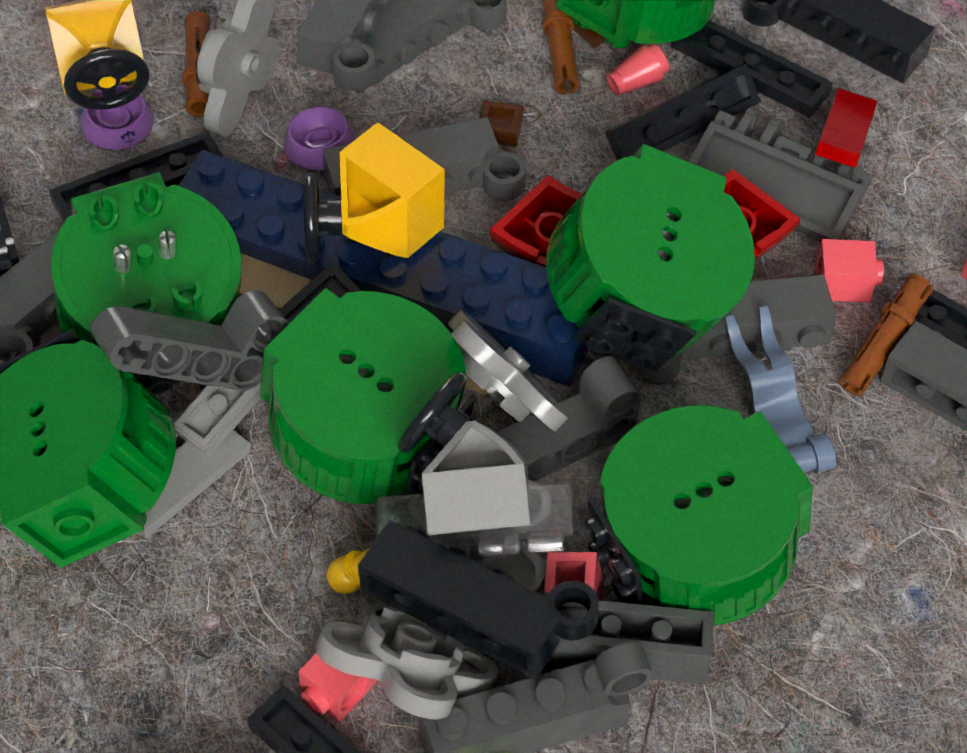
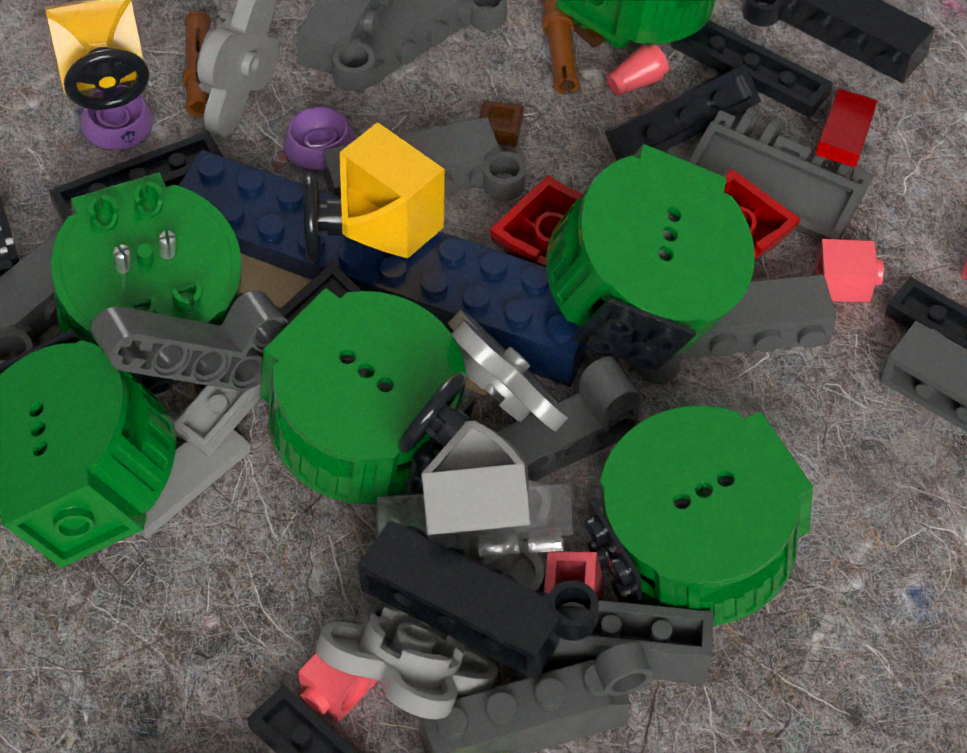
(343, 572): yellow bar -> none
(777, 398): sand blue flag -> none
(894, 321): dark orange pin -> none

